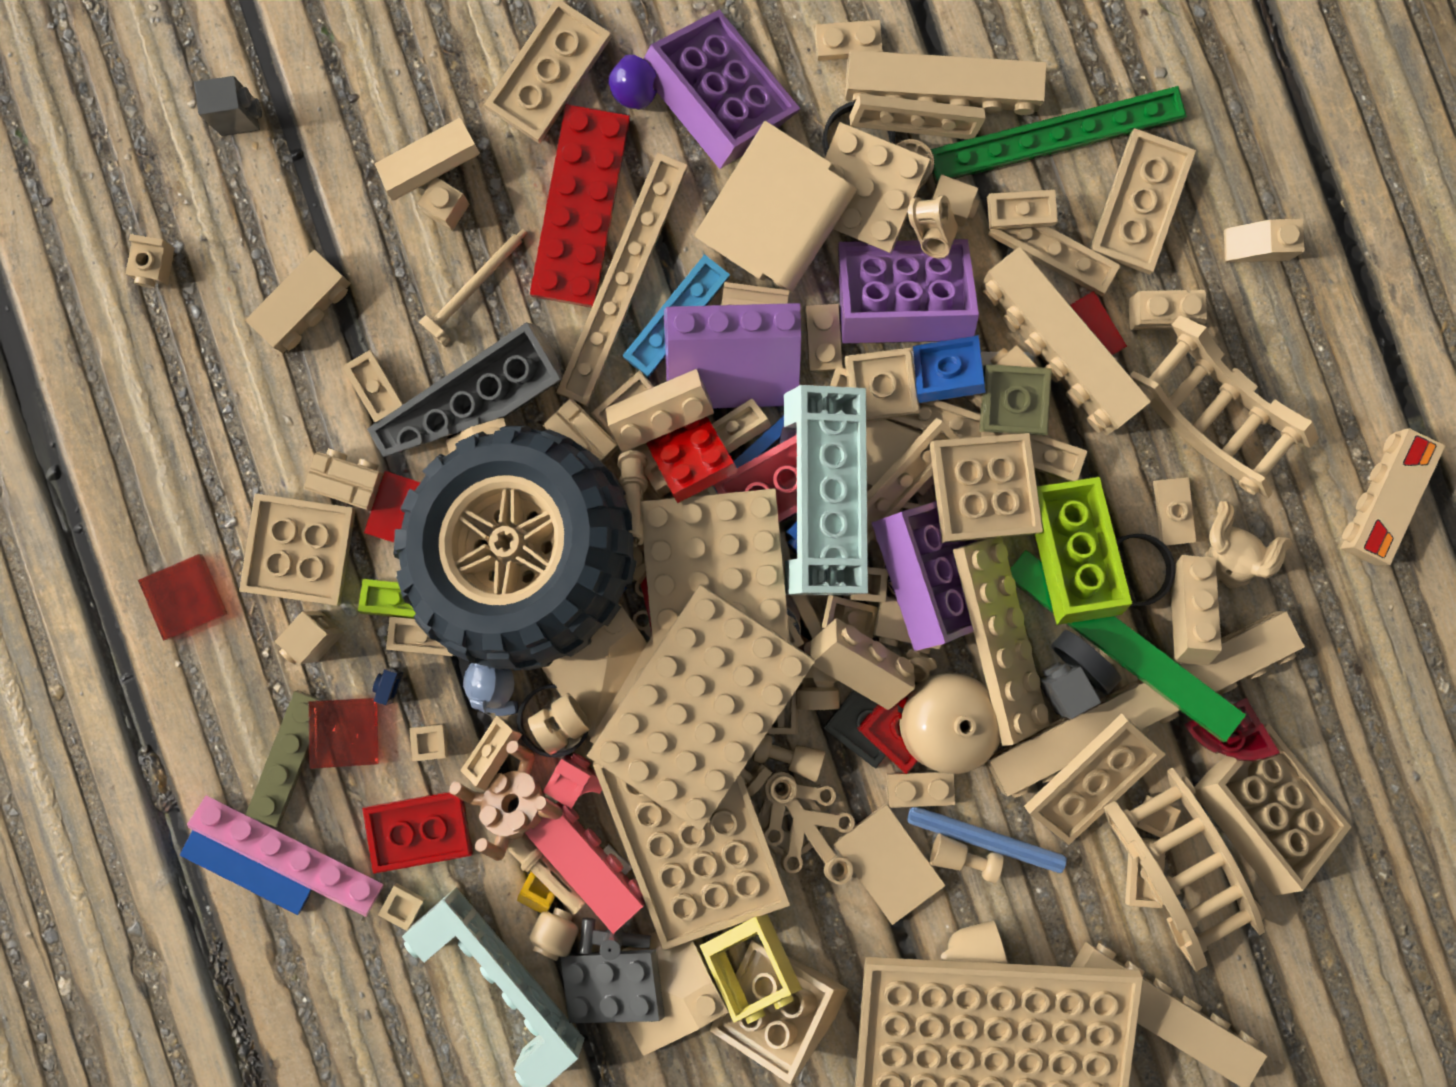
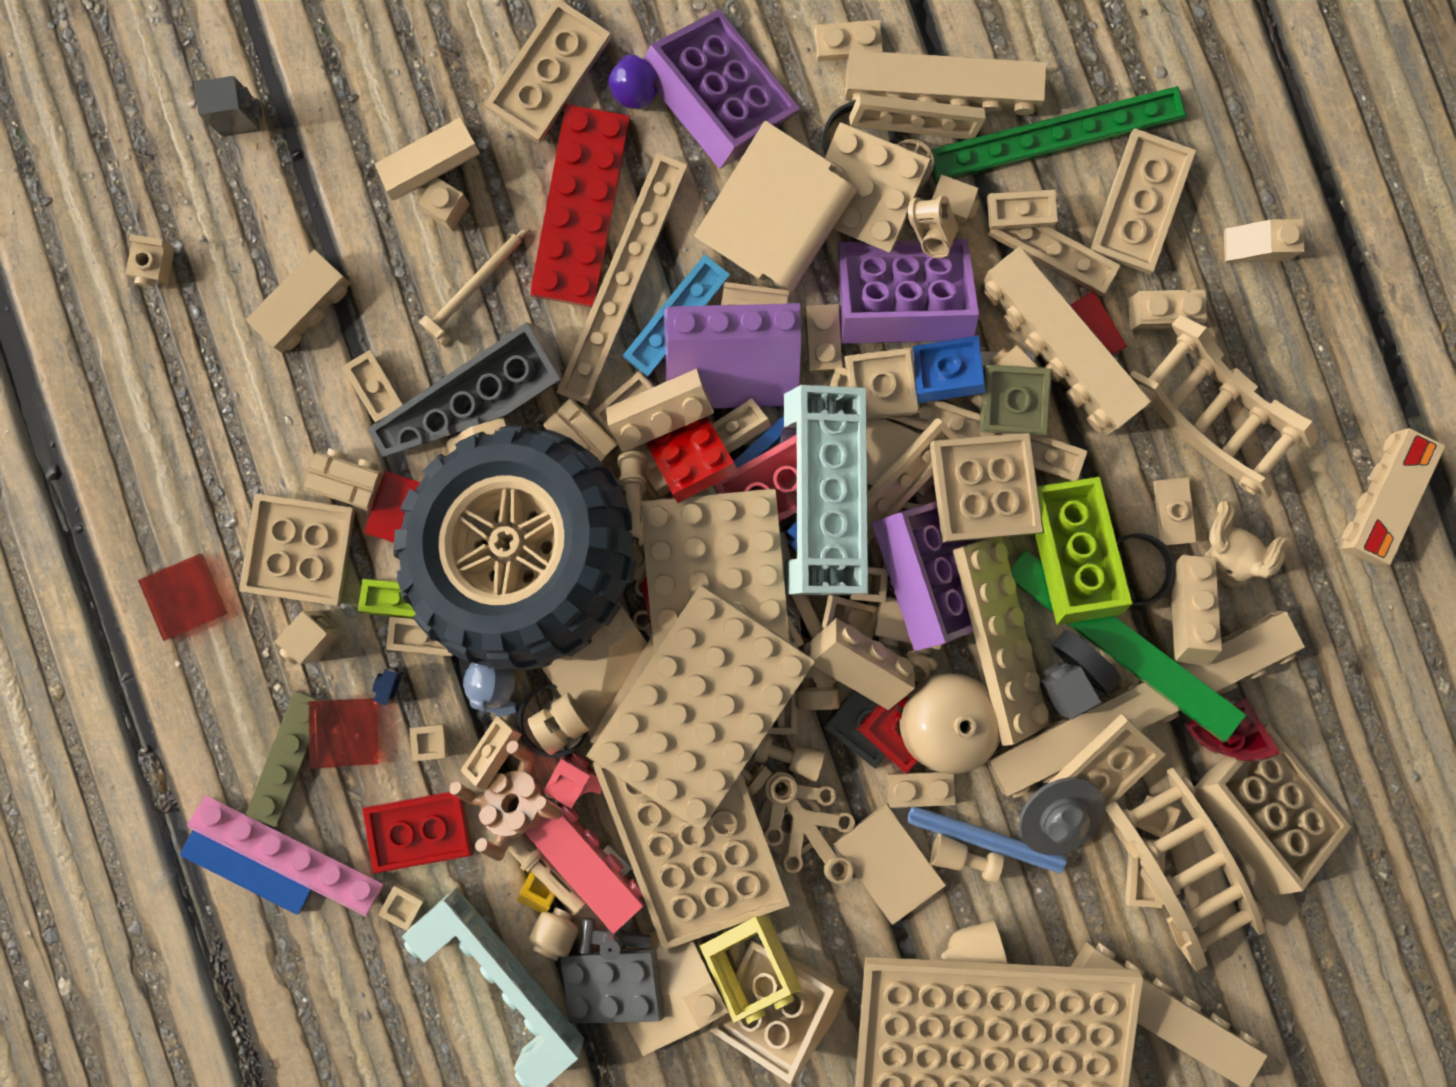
(1061, 816): none -> dark grey hat

